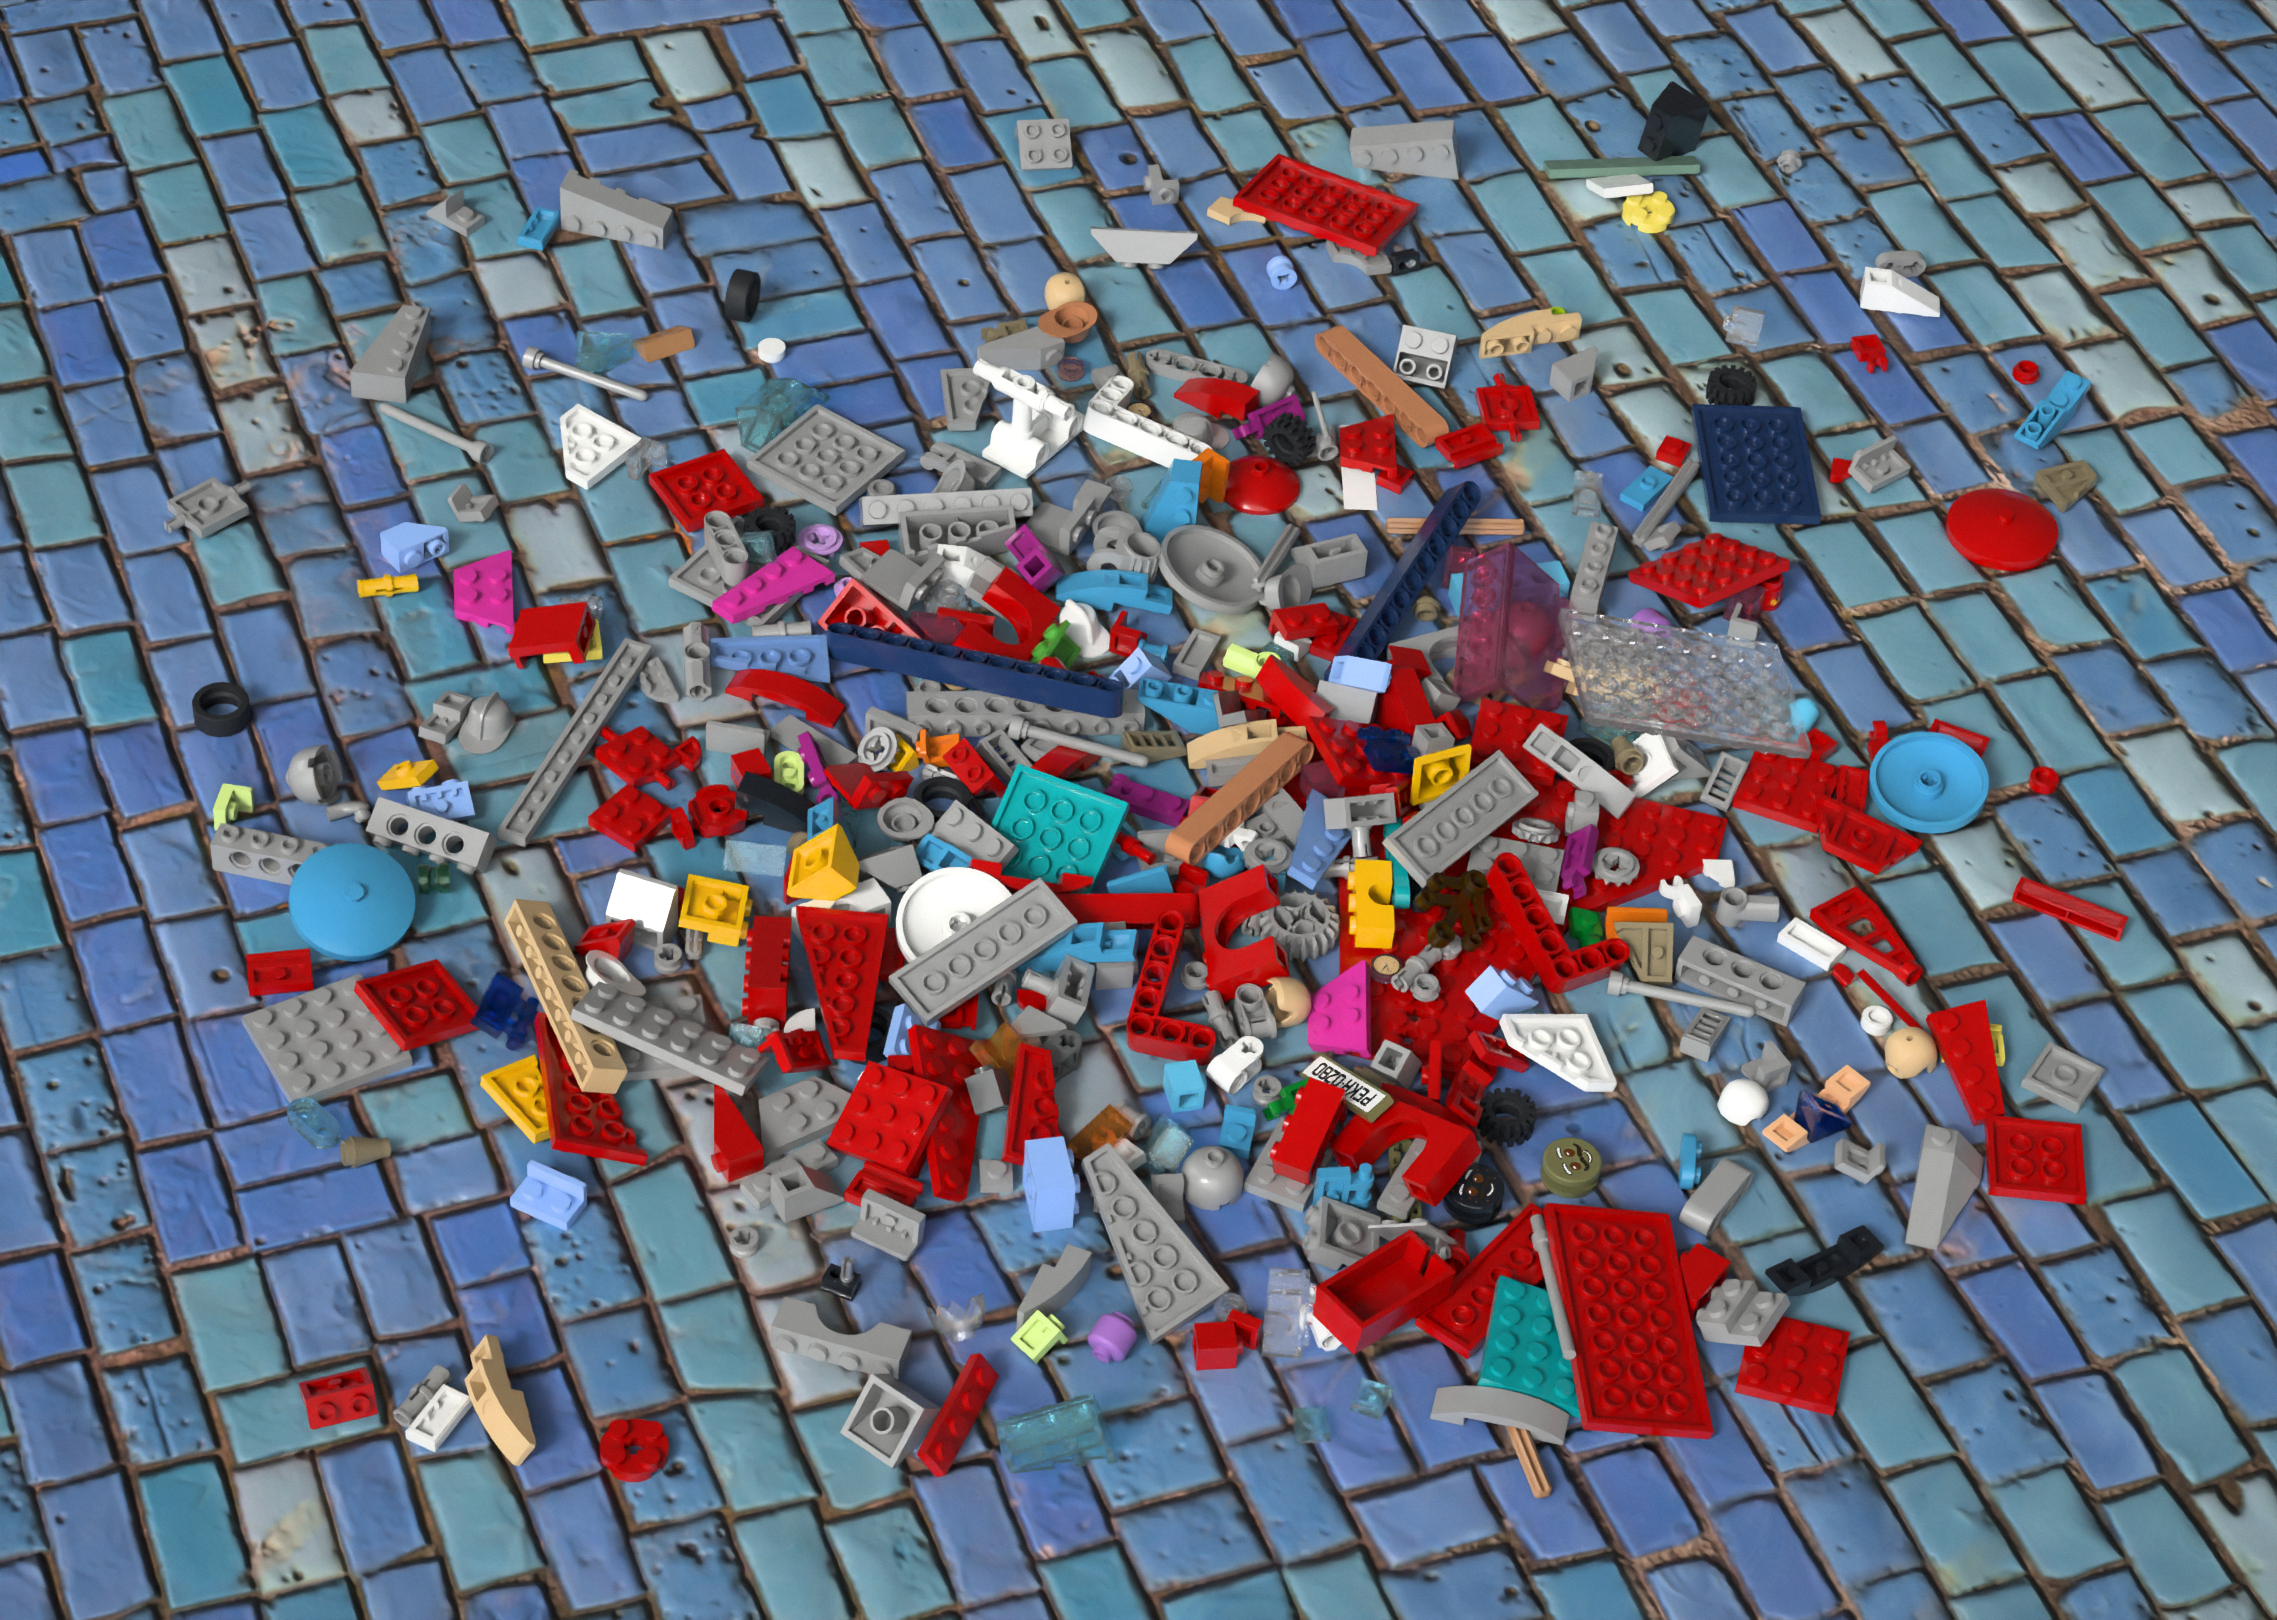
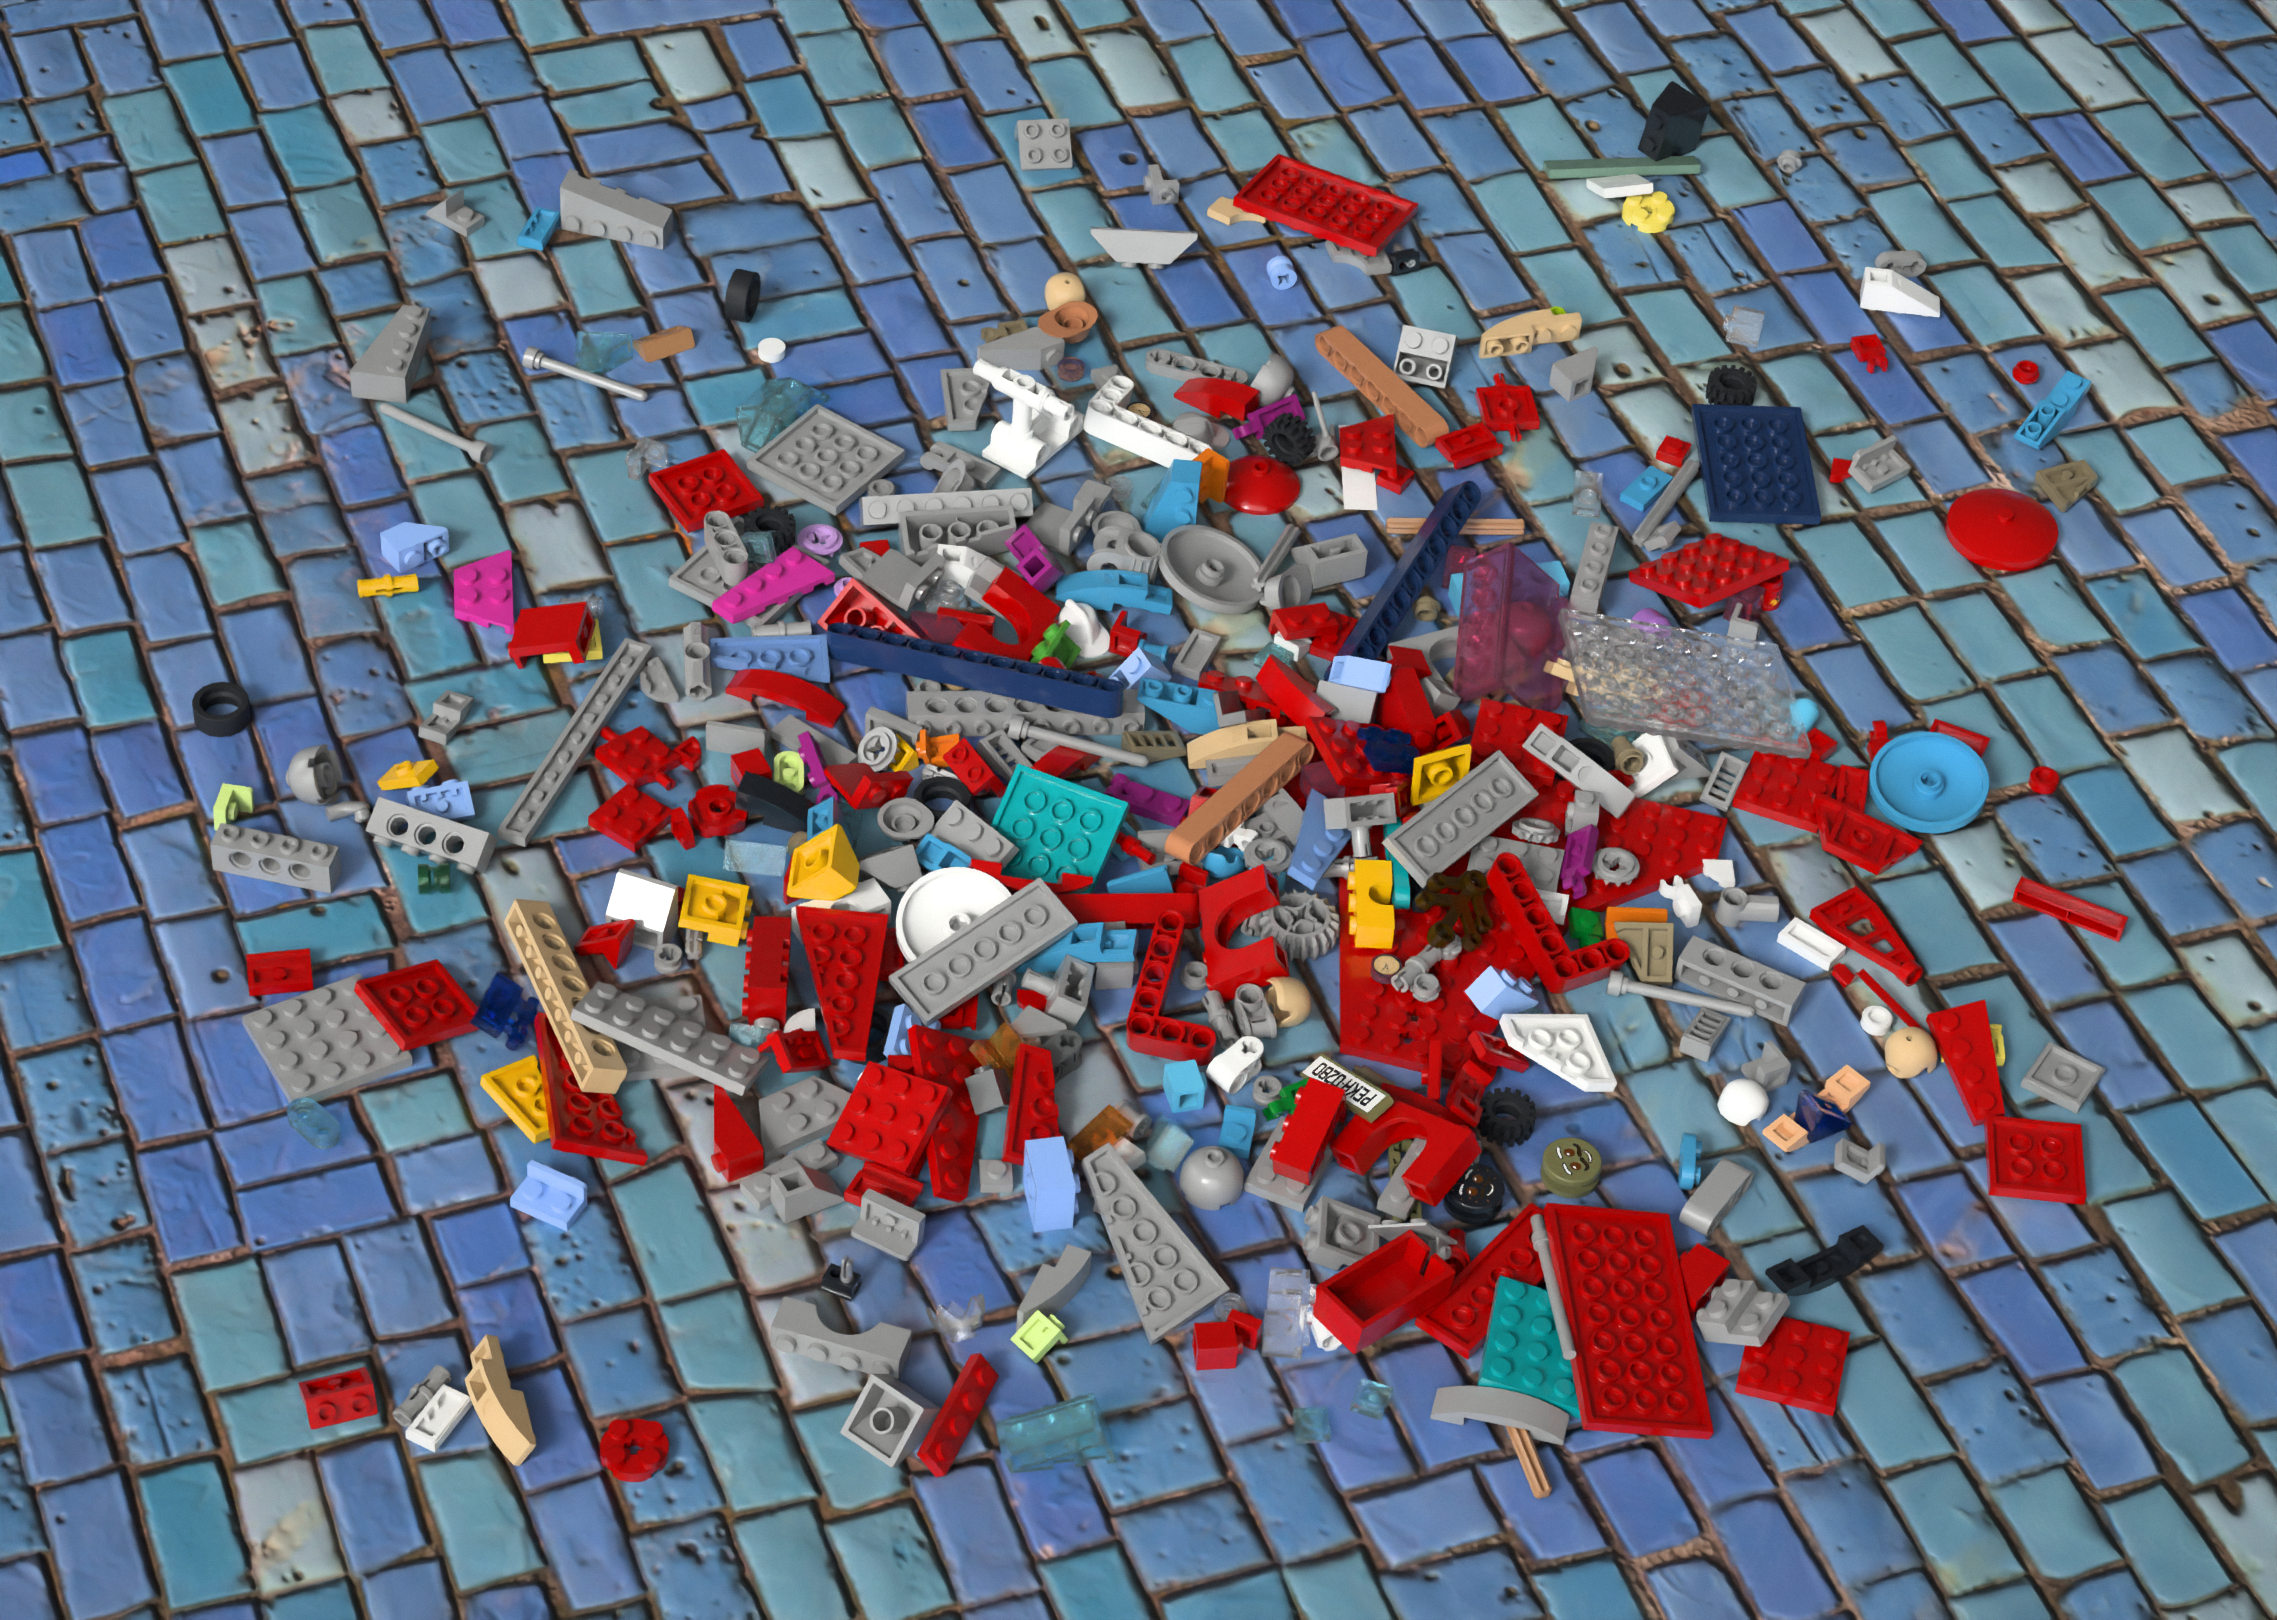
(207, 507): light grey plate -> none
(351, 902): dark azure dish -> none
(363, 1150): dark tan cone -> none
(470, 507): light grey bracket -> none
(486, 725): light grey piece -> none
(592, 445): white plate -> none
(611, 971): white piece -> none
(746, 1250): light grey bush -> none
(1112, 1337): medium lavender head -> none
(1138, 374): dark tan pin -> none
(1169, 1193): light grey panel -> none
(1245, 661): yellowish green piece -> none
(1338, 1181): dark azure plate -> none
(1342, 1014): dark pink wing -> none
(1396, 1064): light grey brick -> none
(1408, 148): light grey wedge -> none
(1431, 738): light grey brick -> none
(1943, 1183): light grey wedge -> none

